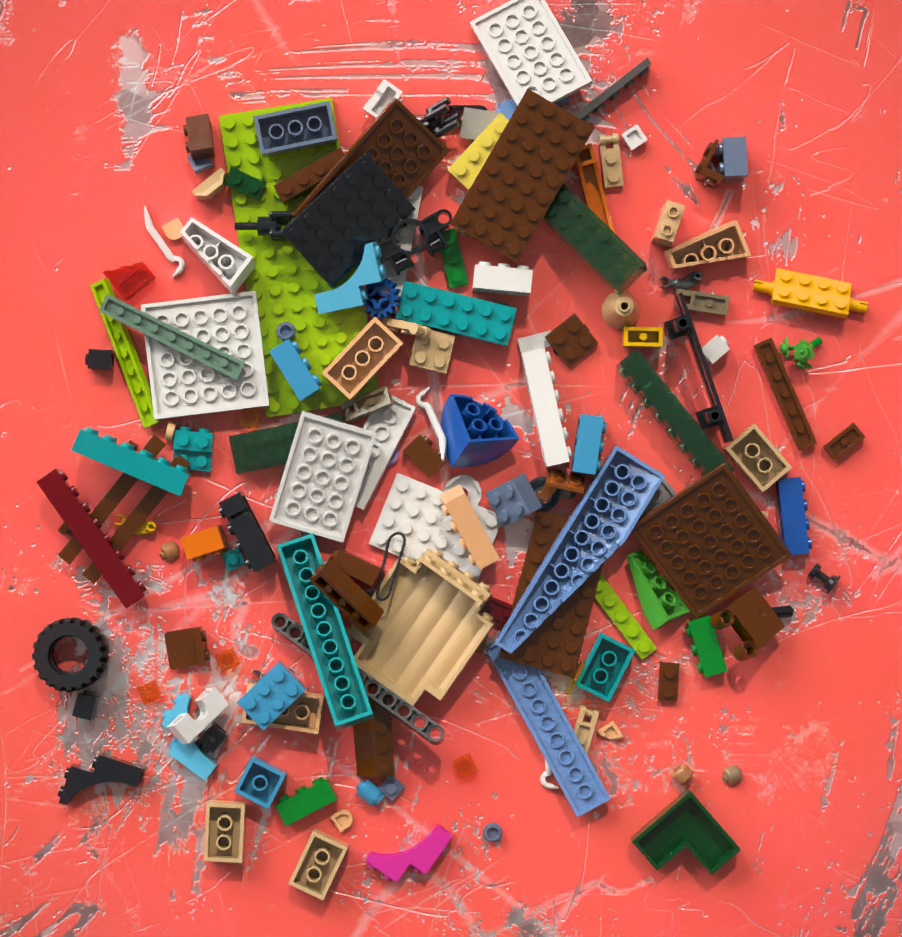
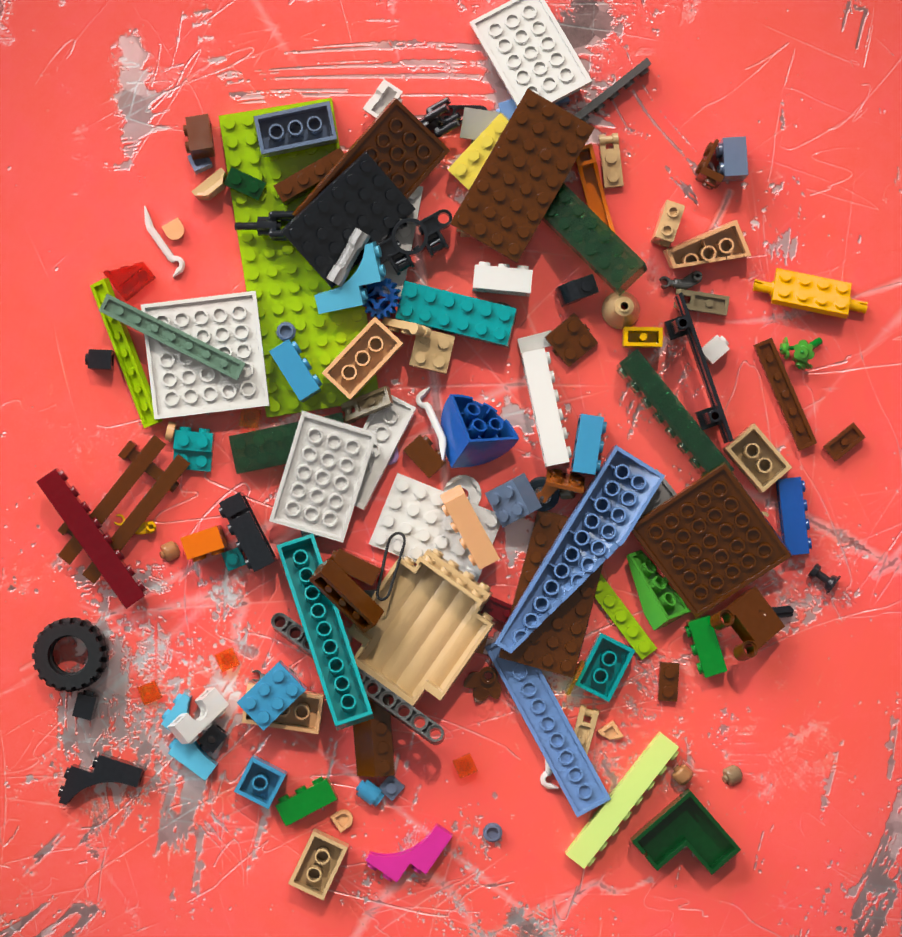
(132, 462): teal brick -> none
(187, 648): reddish brown bracket -> none
(222, 257): white wedge -> none
(225, 831): tan brick -> none
(349, 255): none -> light grey axle
(453, 260): green plate -> none
(483, 687): none -> reddish brown plate
(577, 290): none -> black brick
(623, 798): none -> yellowish green brick
(634, 137): white plate -> none

